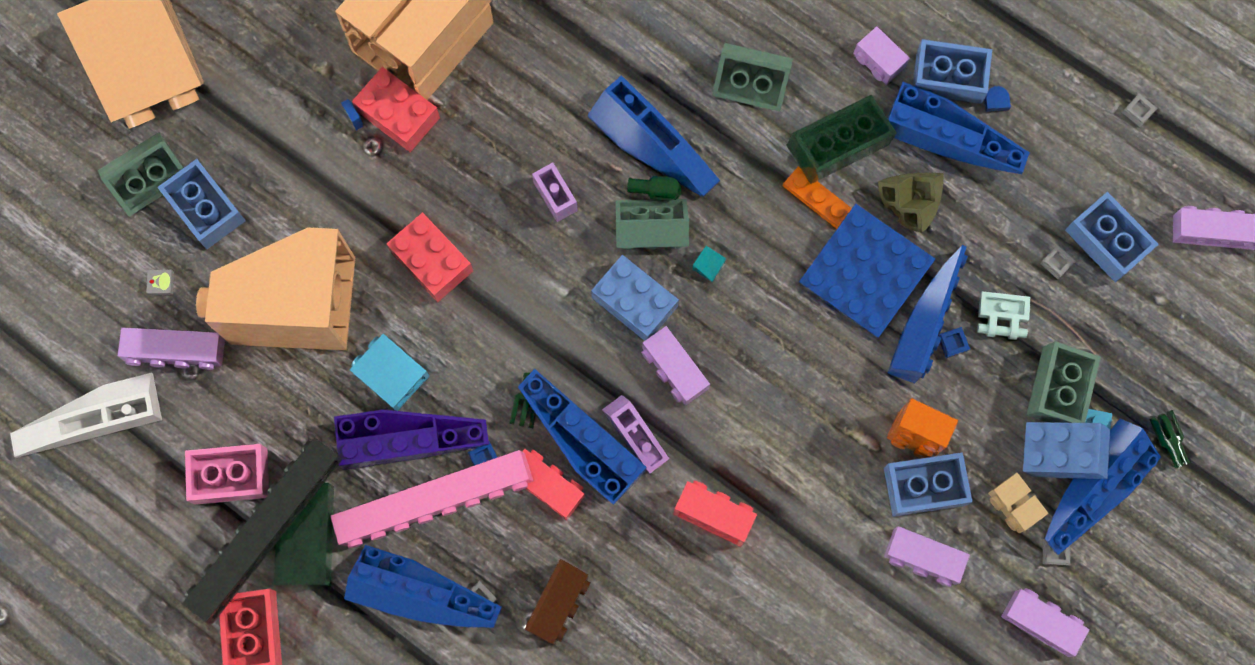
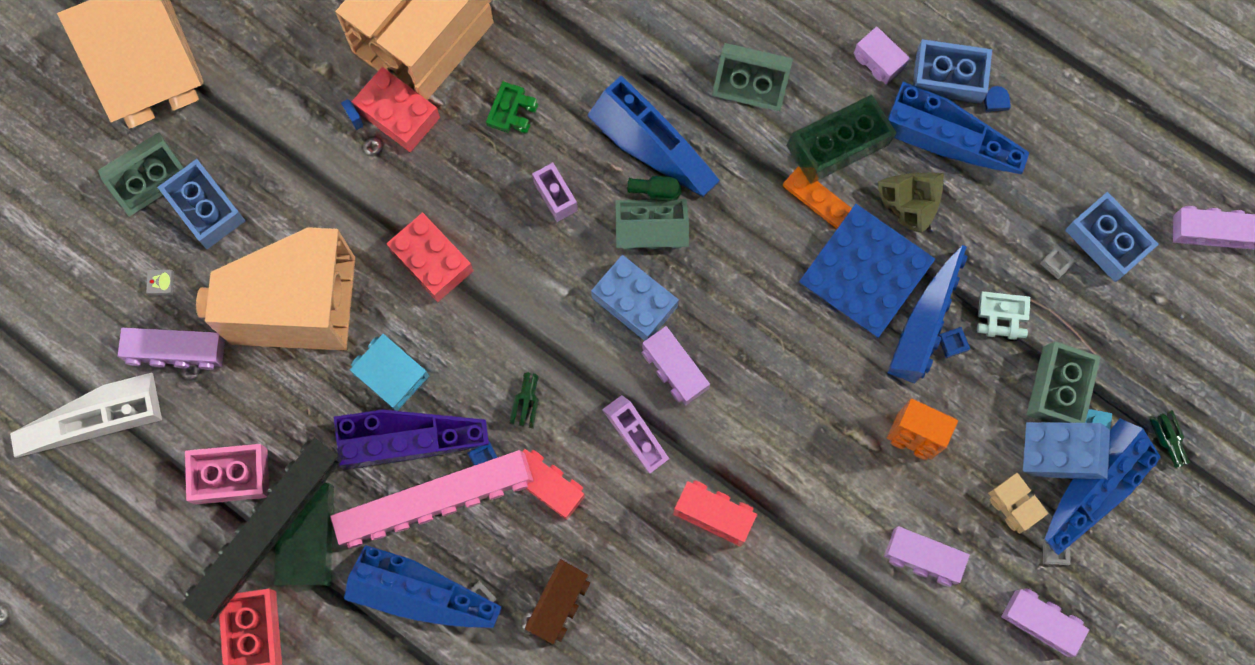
(505, 107): none -> green plate
(582, 441): blue wedge -> none
(709, 263): teal slope -> none
(927, 484): medium blue brick -> none
(1139, 110): light grey tile -> none

